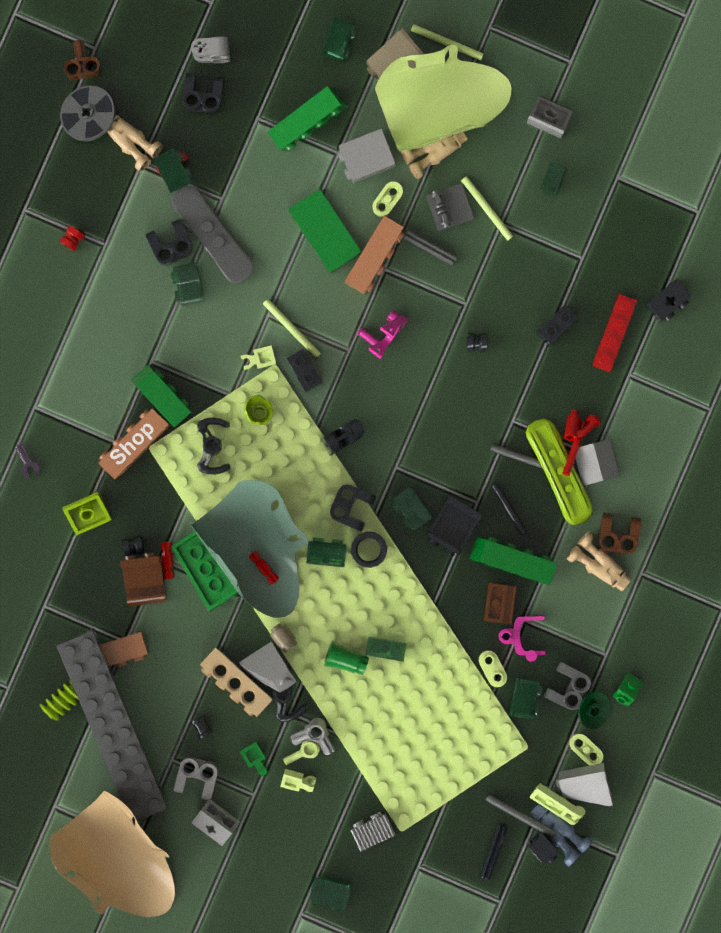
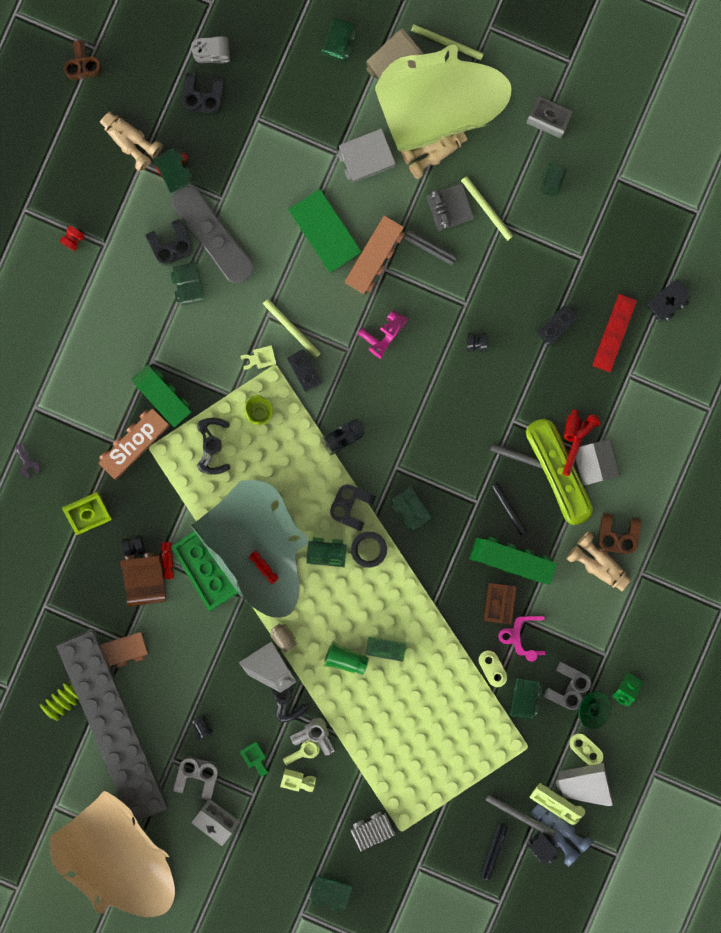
(101, 111): dark grey piece -> none
(217, 658): tan brick -> none
(307, 118): green wedge -> none
(387, 199): yellowish green plate -> none
(453, 526): black panel -> none

